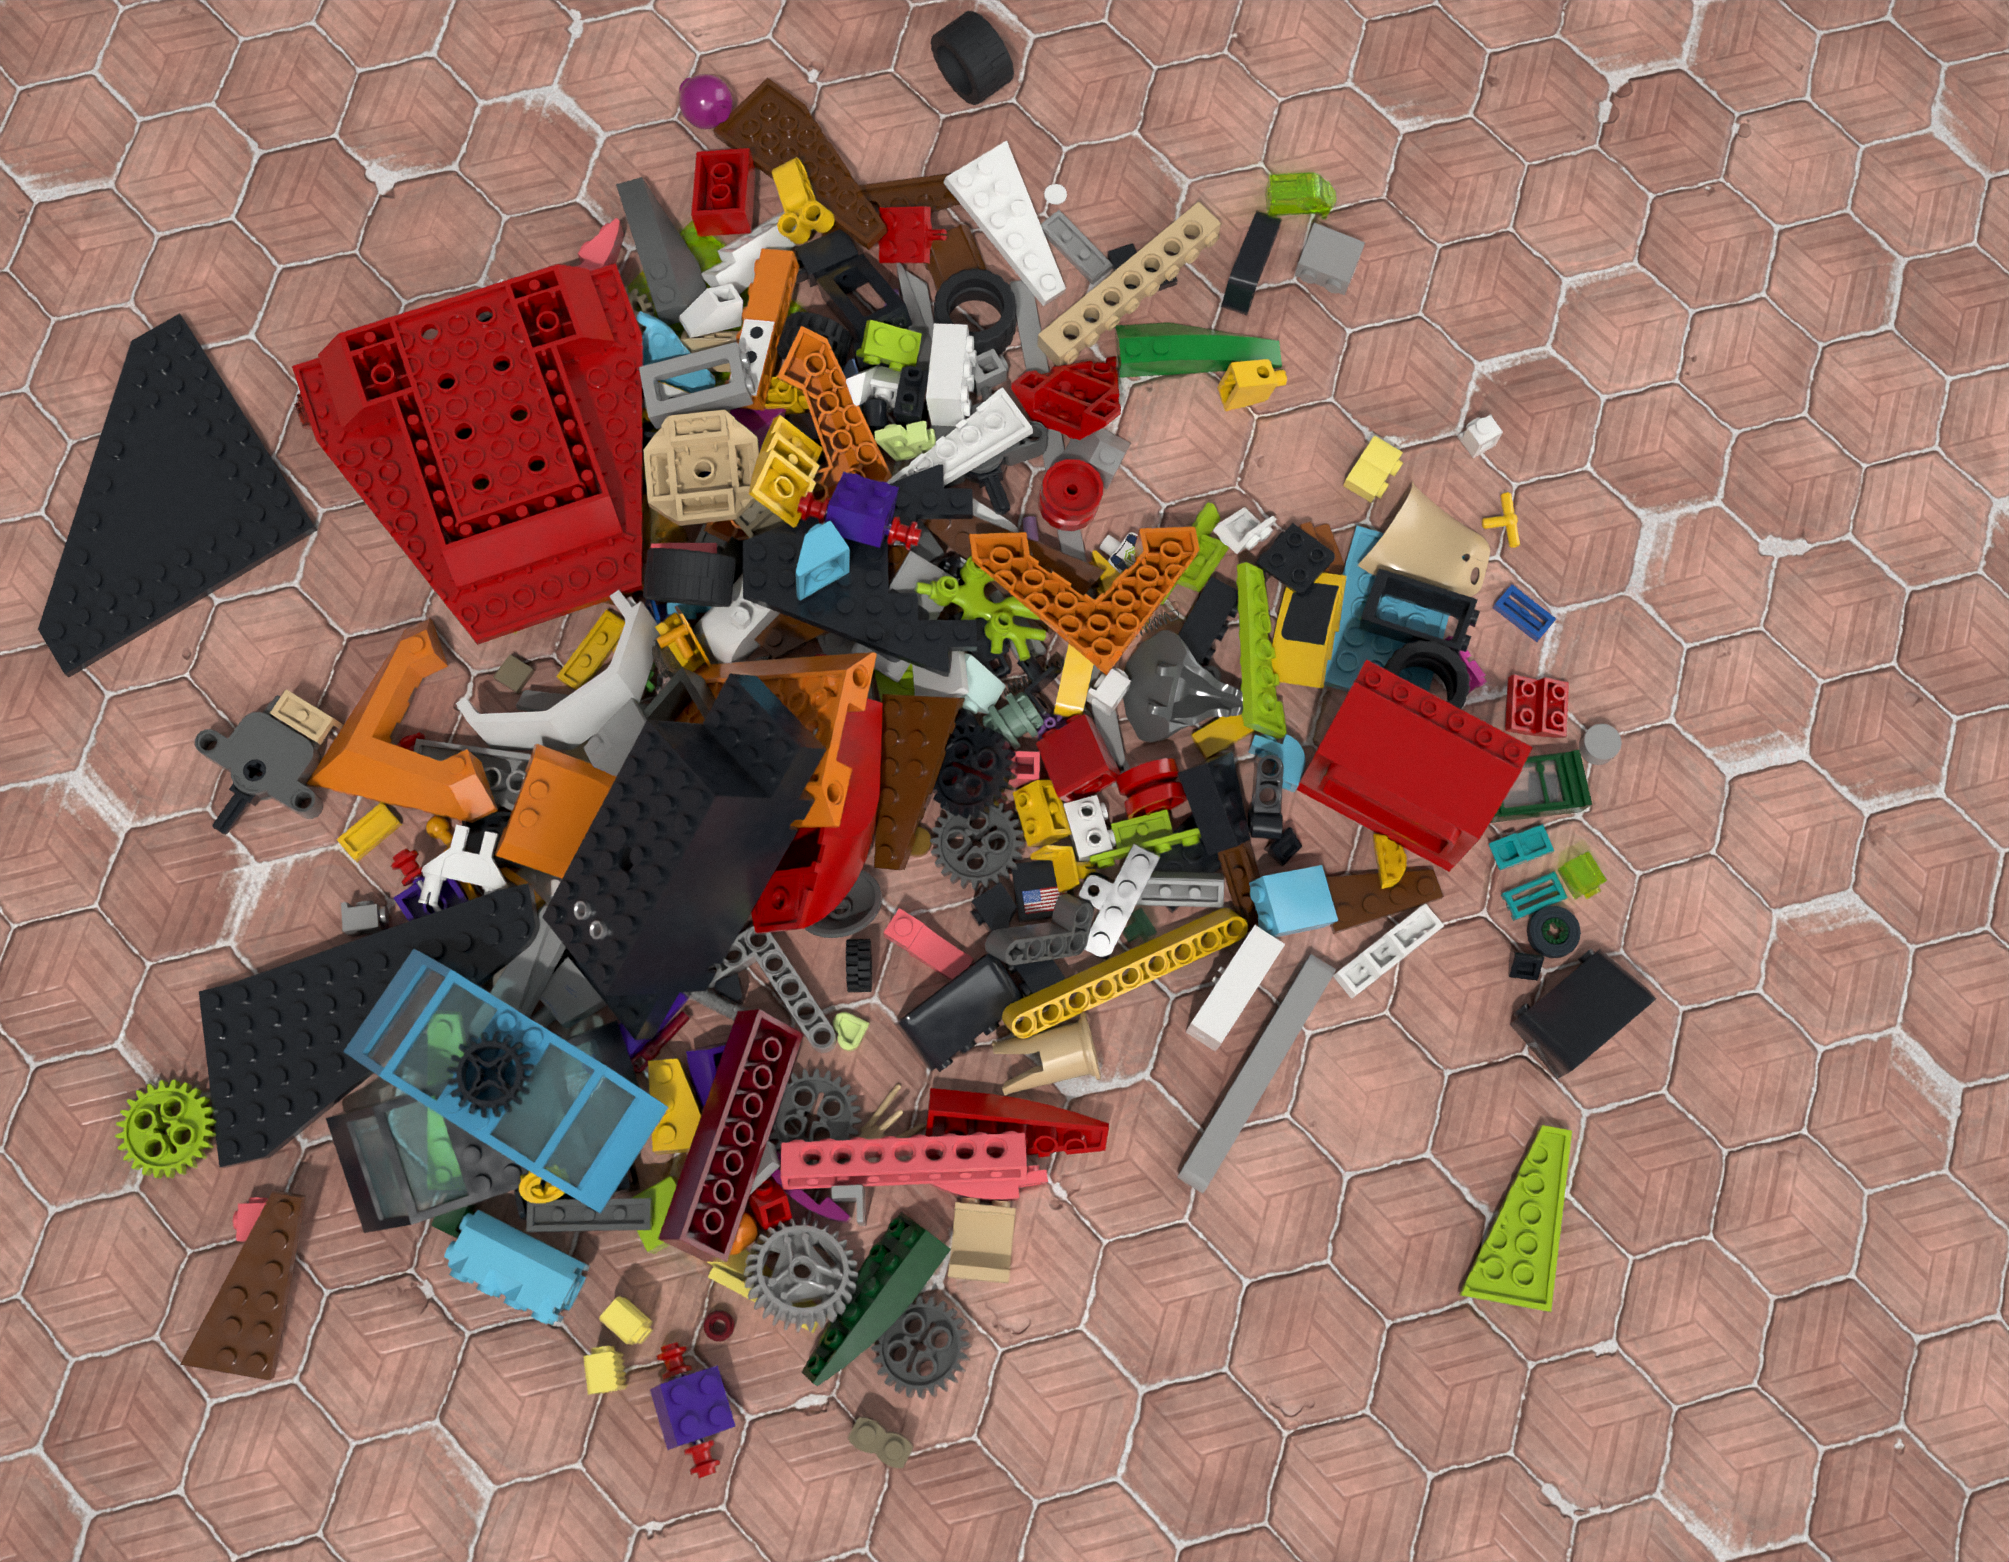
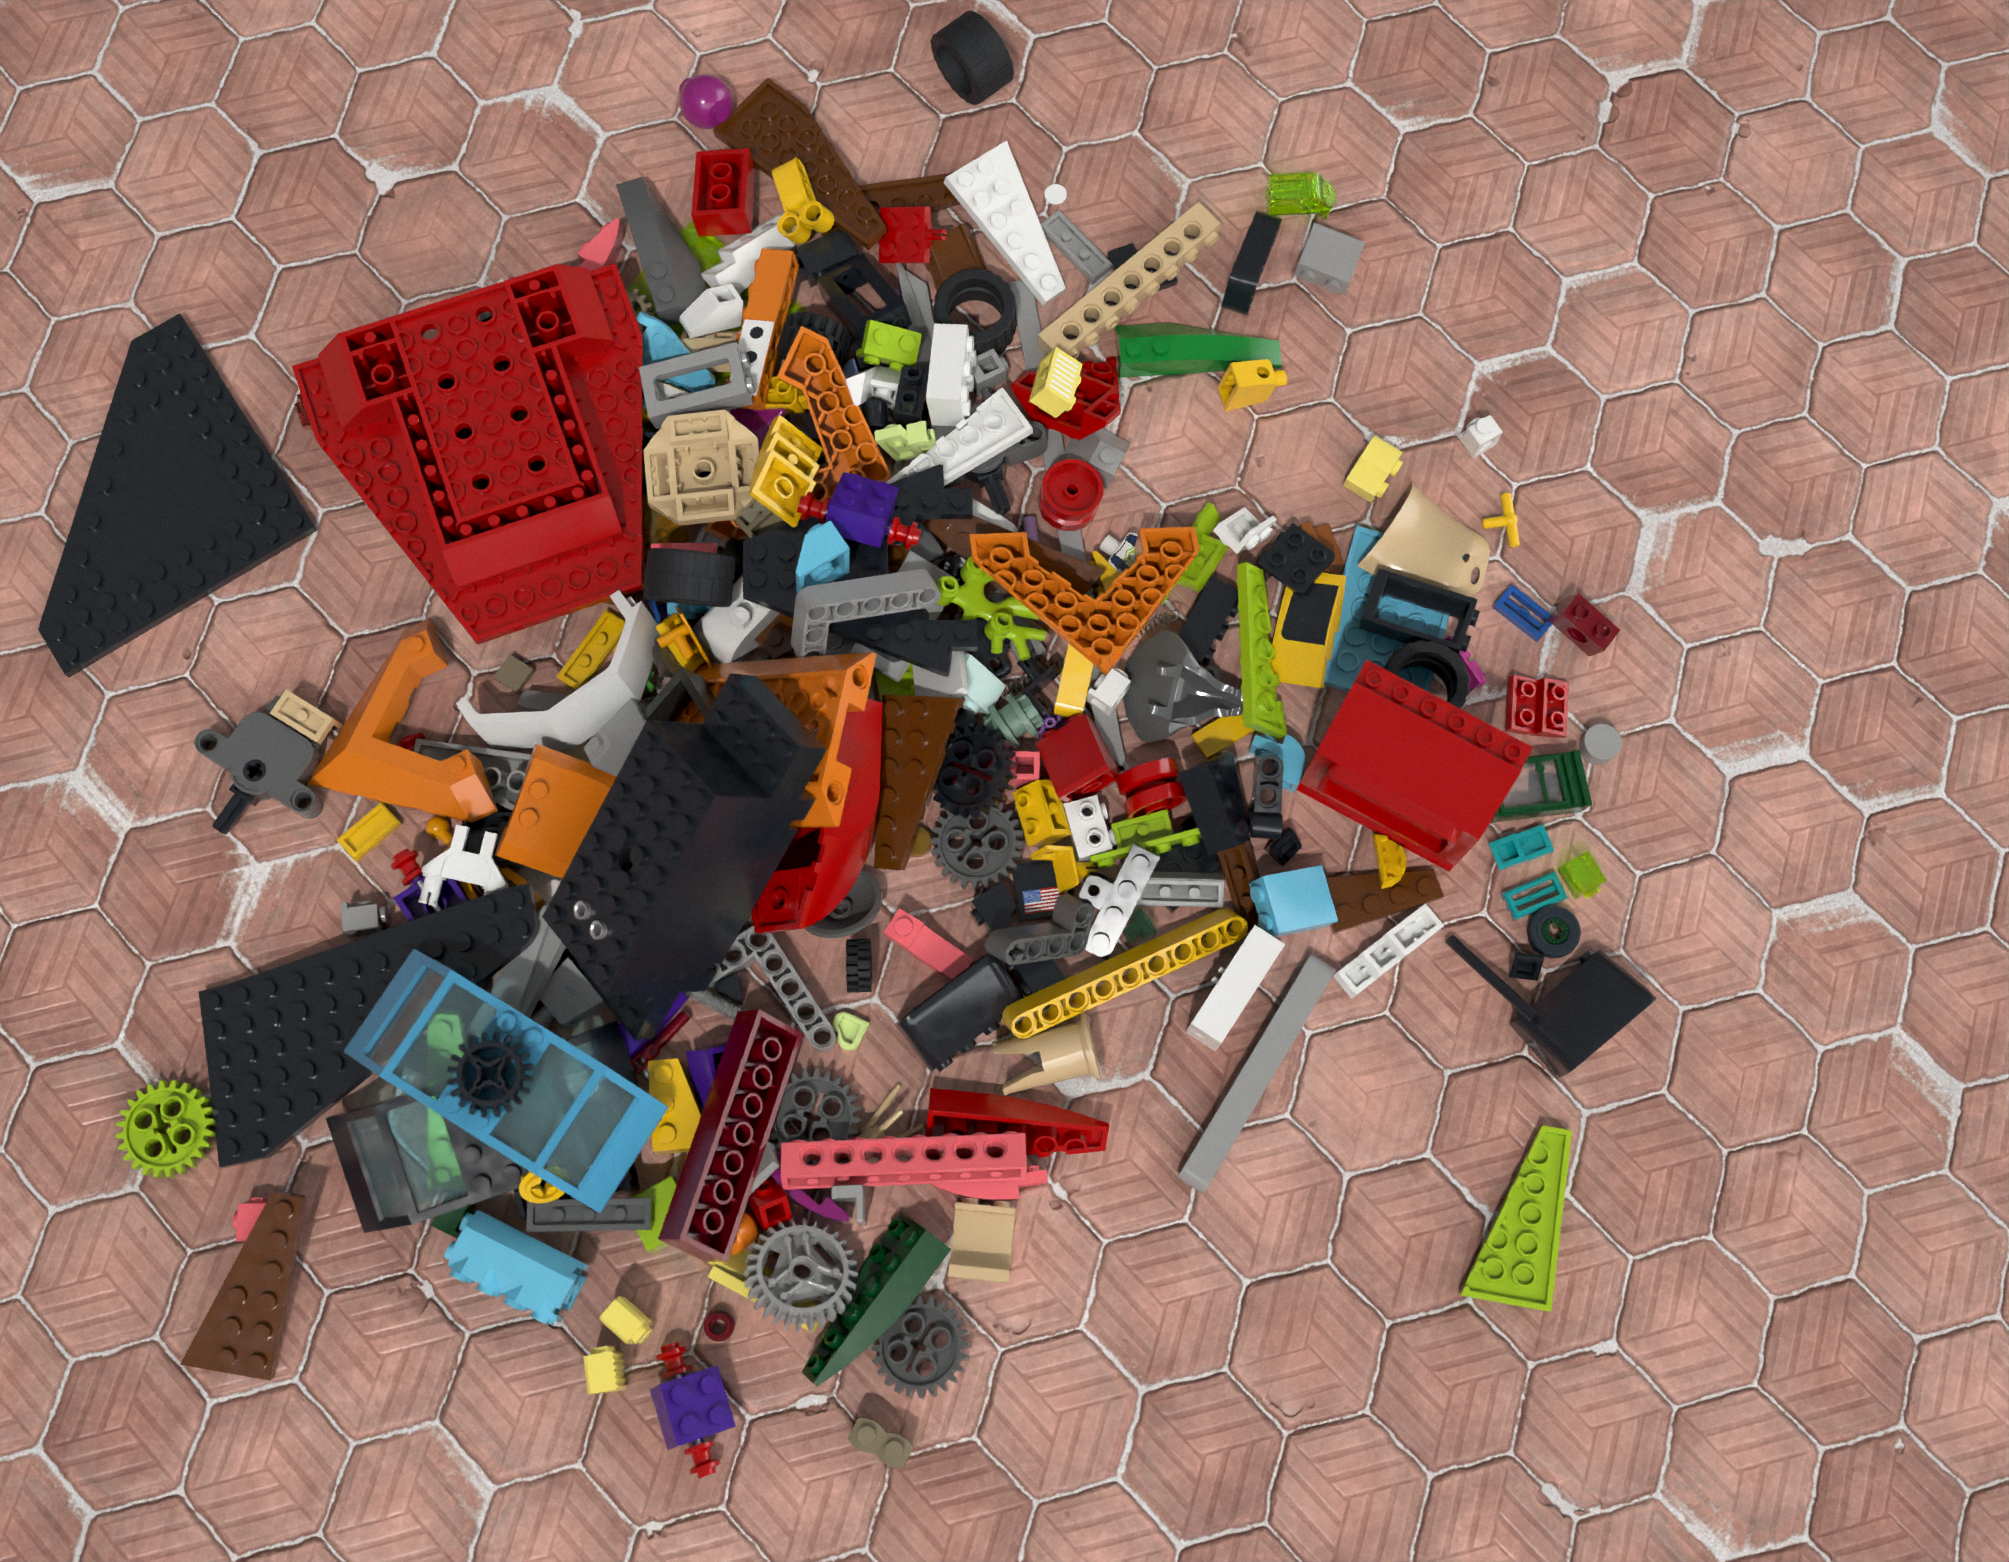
(856, 599): none -> light grey beam
(1056, 382): none -> light yellow brick
(1492, 978): none -> black piece
(1584, 625): none -> dark red brick

